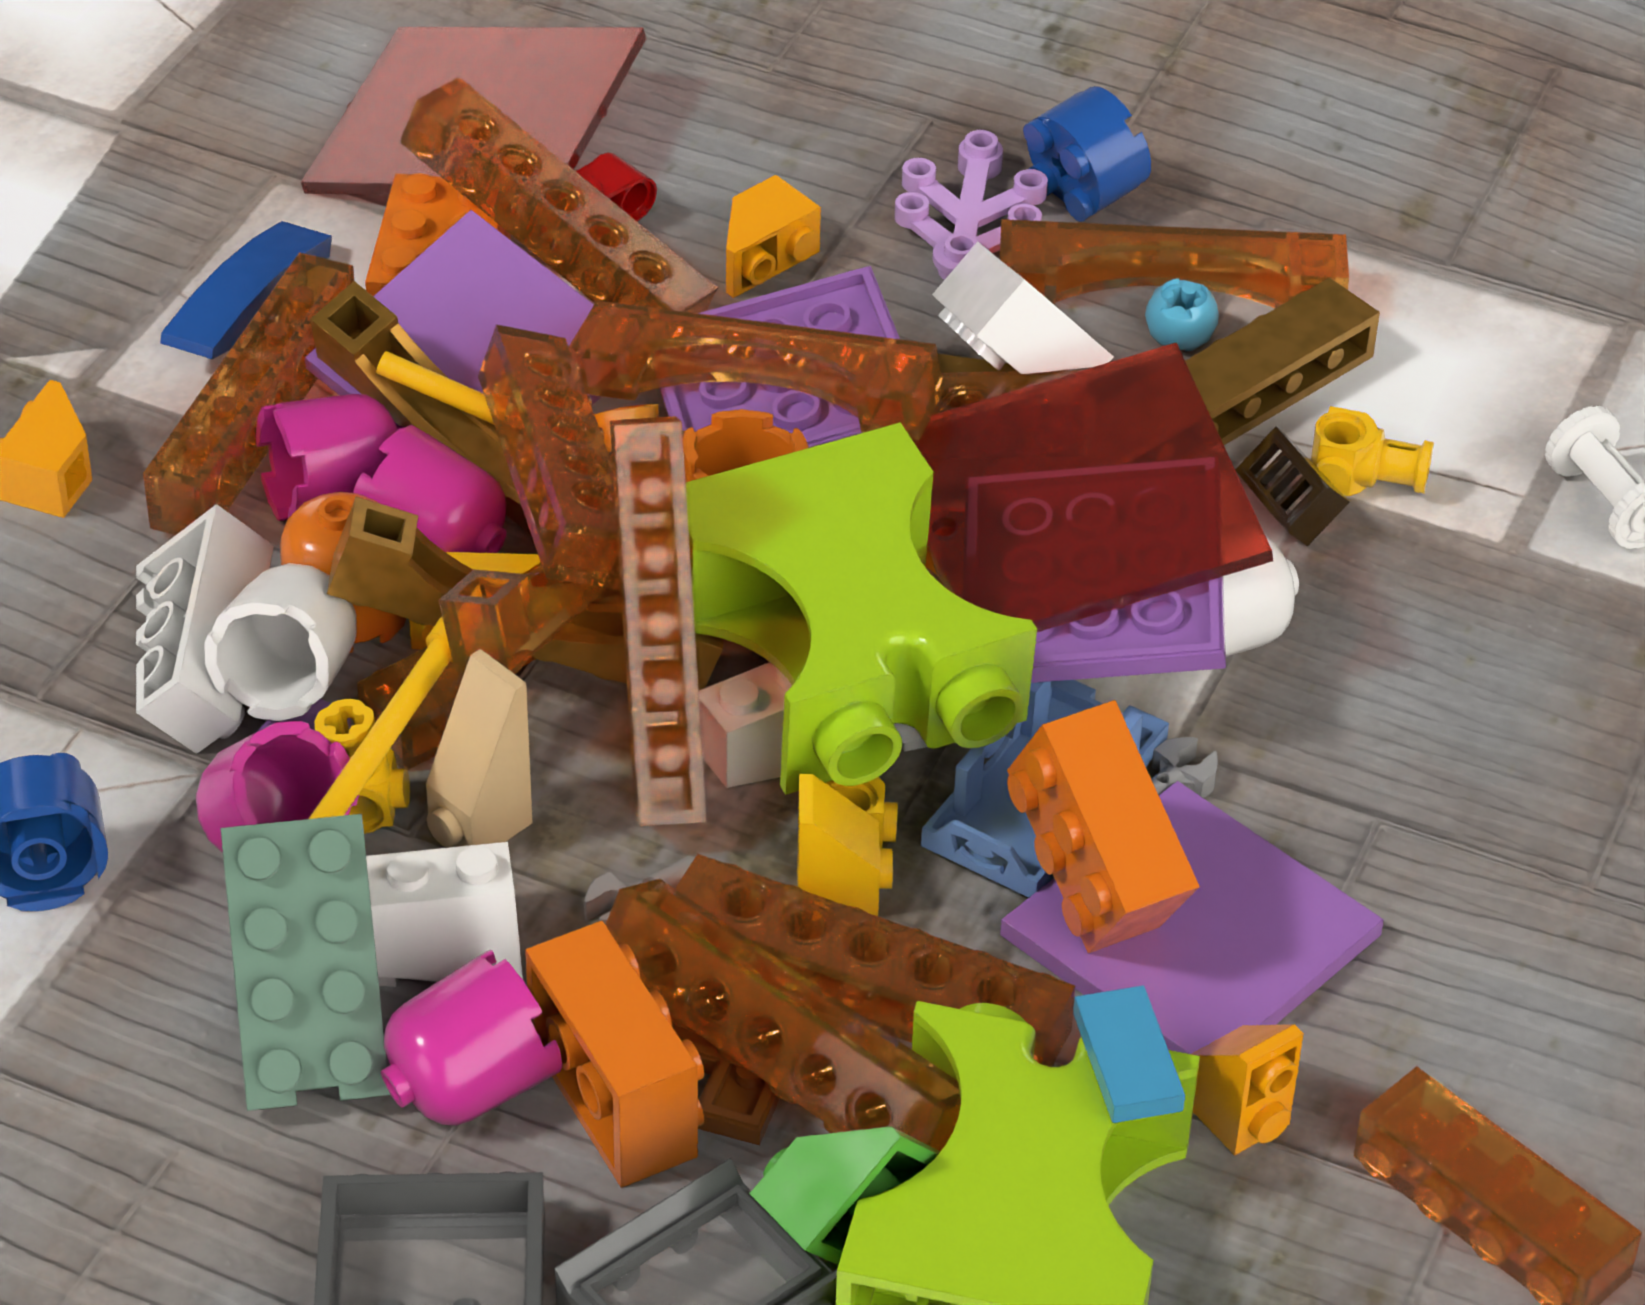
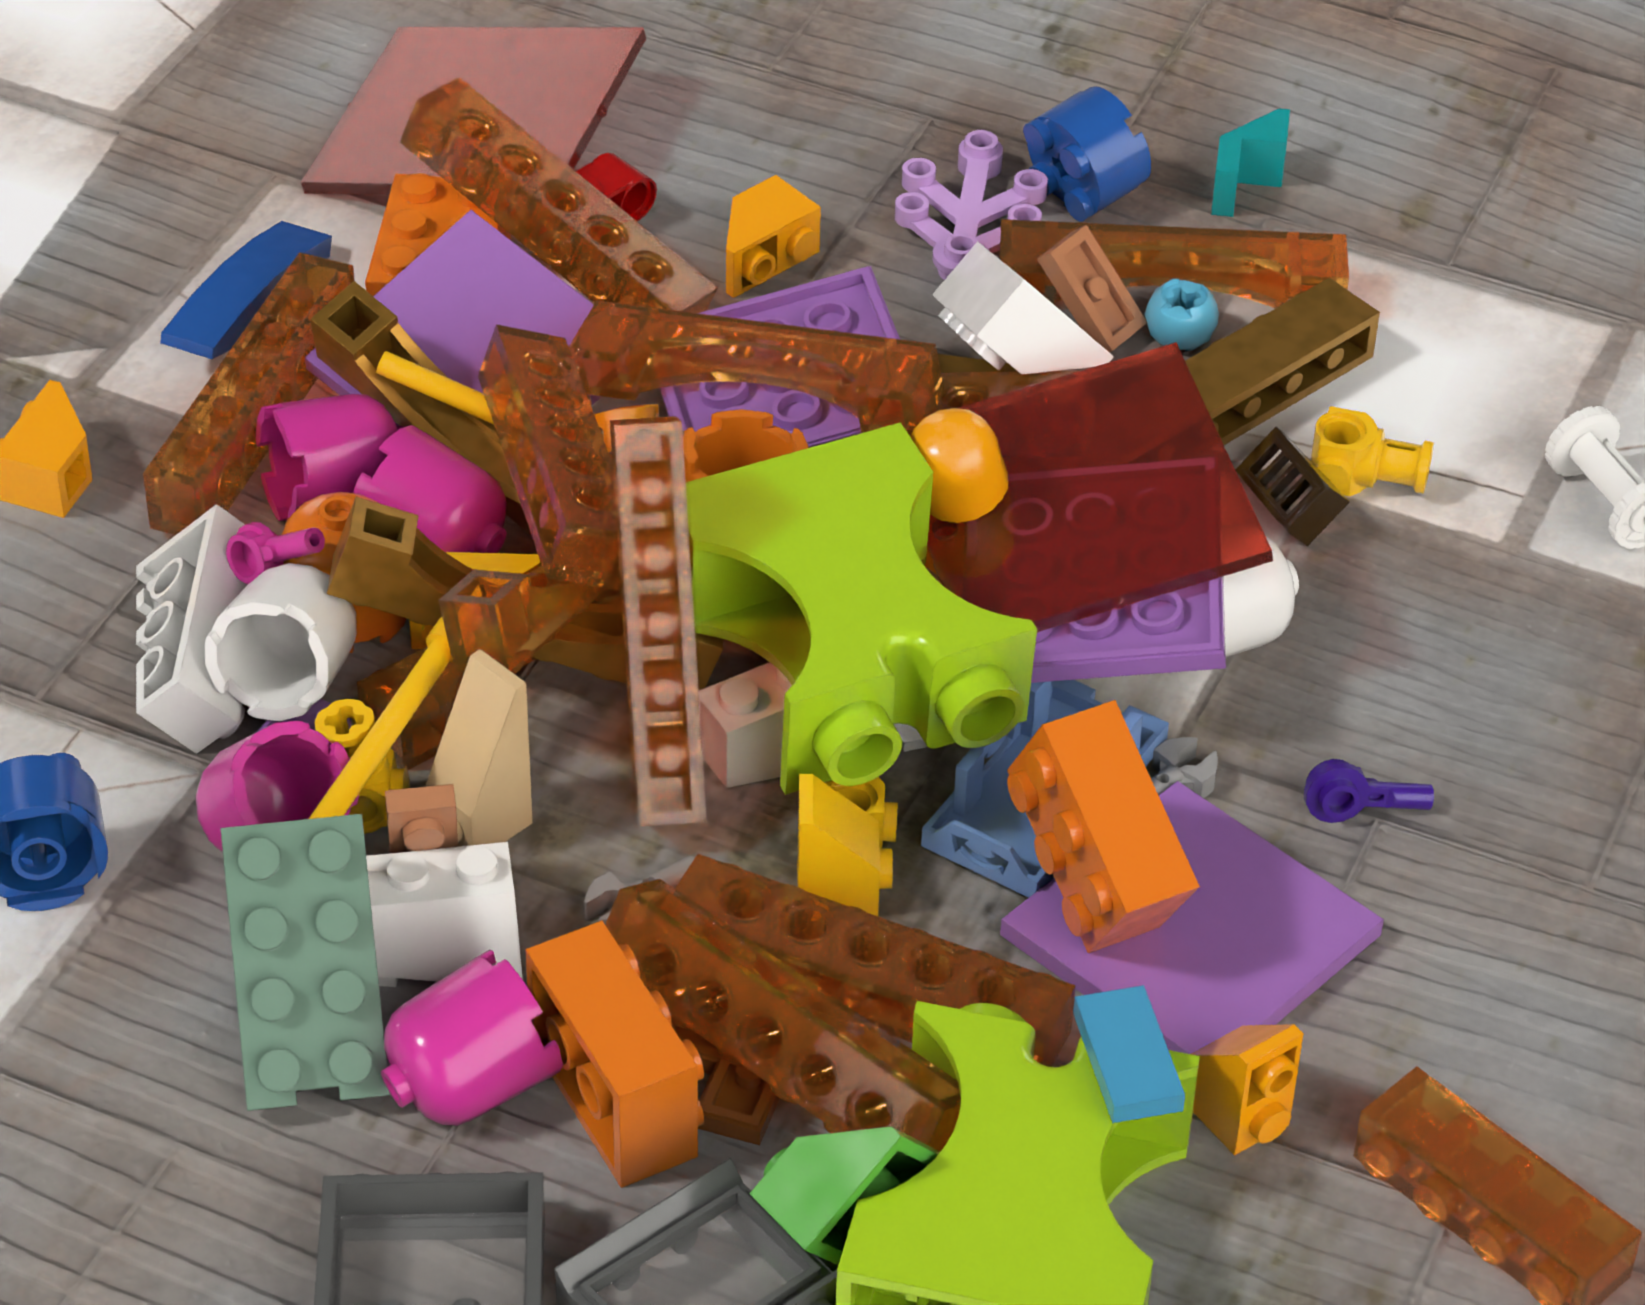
(259, 548): none -> dark pink plate
(421, 818): none -> nougat plate
(965, 464): none -> light orange helmet
(1092, 289): none -> nougat plate
(1250, 156): none -> teal slope
(1340, 791): none -> dark purple plate

